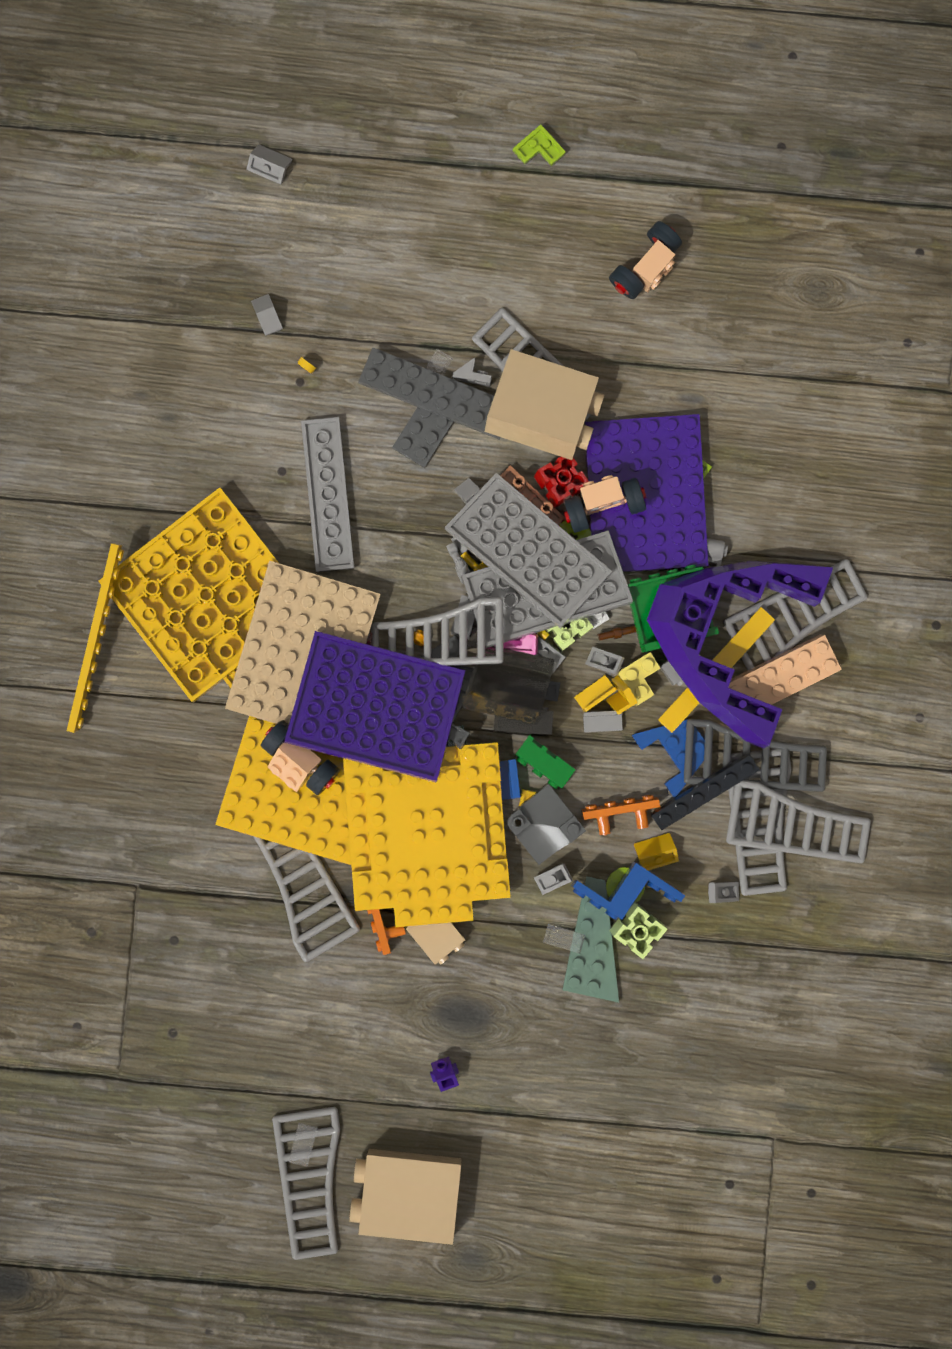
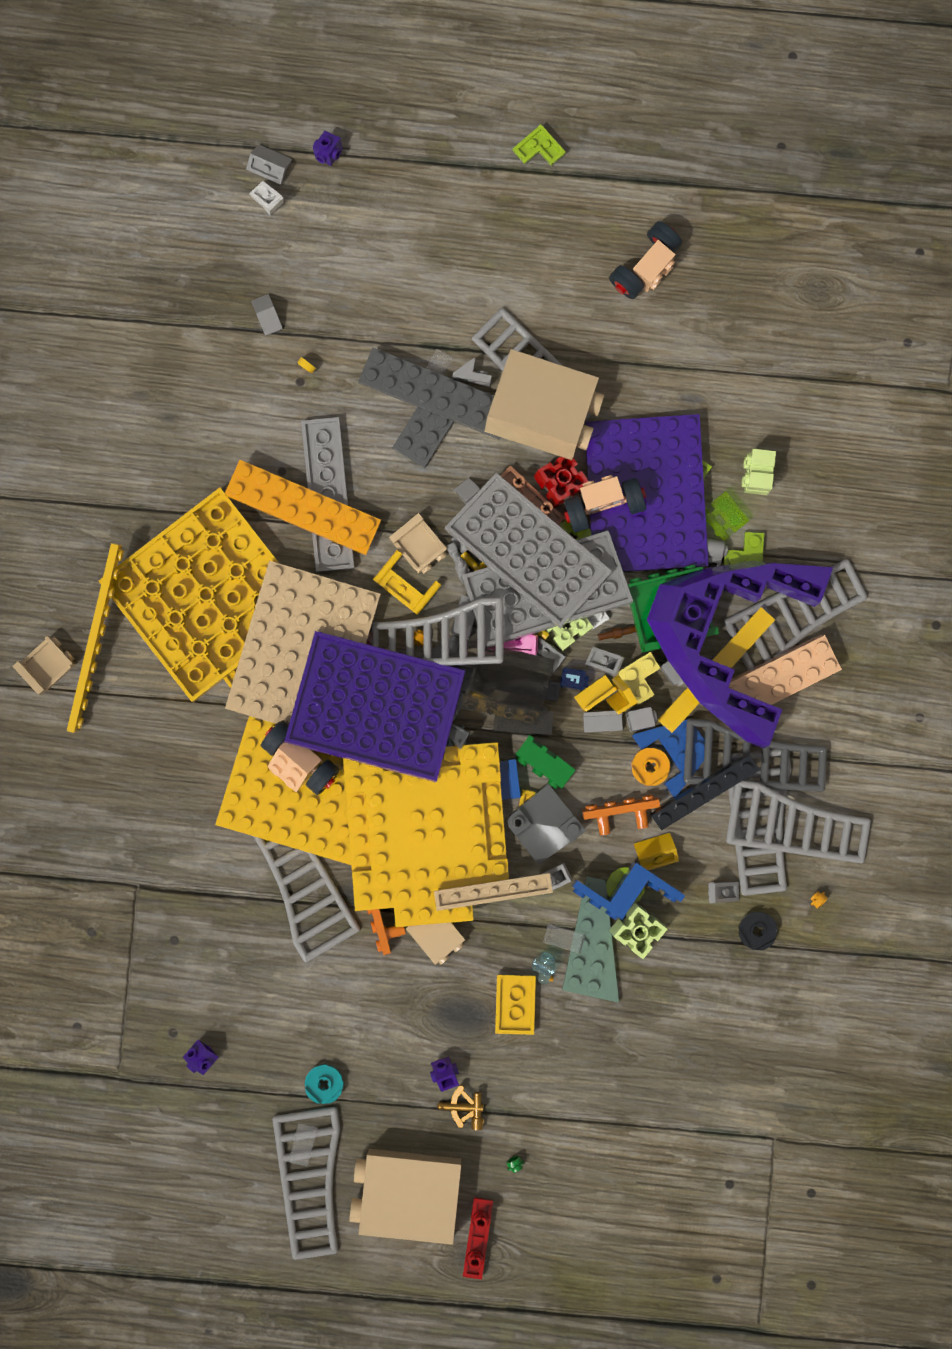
(45, 665): none -> tan panel
(200, 1057): none -> dark purple brick
(267, 197): none -> white slope
(302, 507): none -> light orange plate
(324, 1095): none -> teal plate
(327, 148): none -> dark purple brick
(401, 589): none -> yellow plate
(419, 544): none -> tan panel
(475, 1108): none -> pearl gold piece
(477, 1238): none -> red plate
(493, 891): none -> tan plate
(515, 1004): none -> yellow plate
(515, 1164): none -> green plate
(545, 966): none -> clear light blue animal
(574, 679): none -> clear blue brick
(641, 719): none -> light grey brick
(653, 756): none -> light orange plate
(729, 512): none -> clear neon green plate
(746, 929): none -> black plate
(751, 551): none -> lime plate
(759, 471): none -> yellowish green brick
(818, 899): none -> light orange plate

